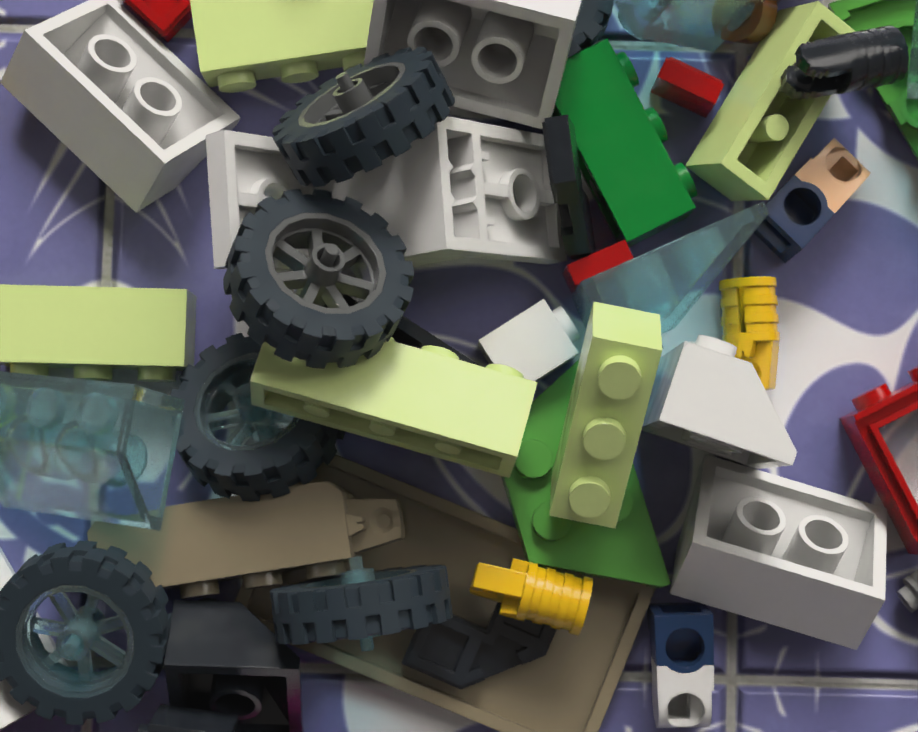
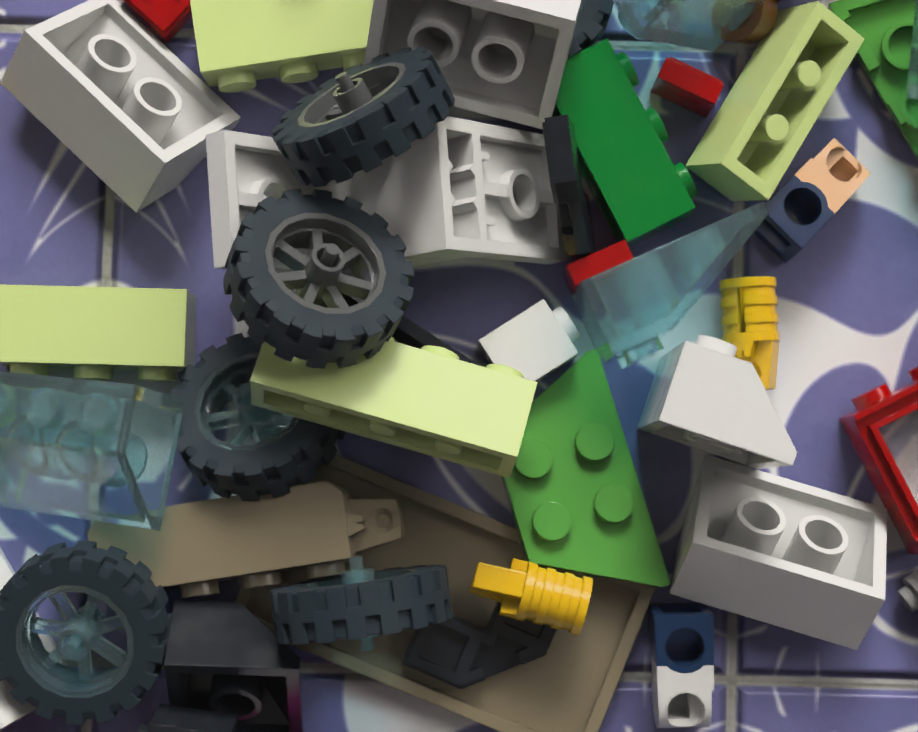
(605, 414): yellowish green brick -> none
(847, 63): black hinge -> none

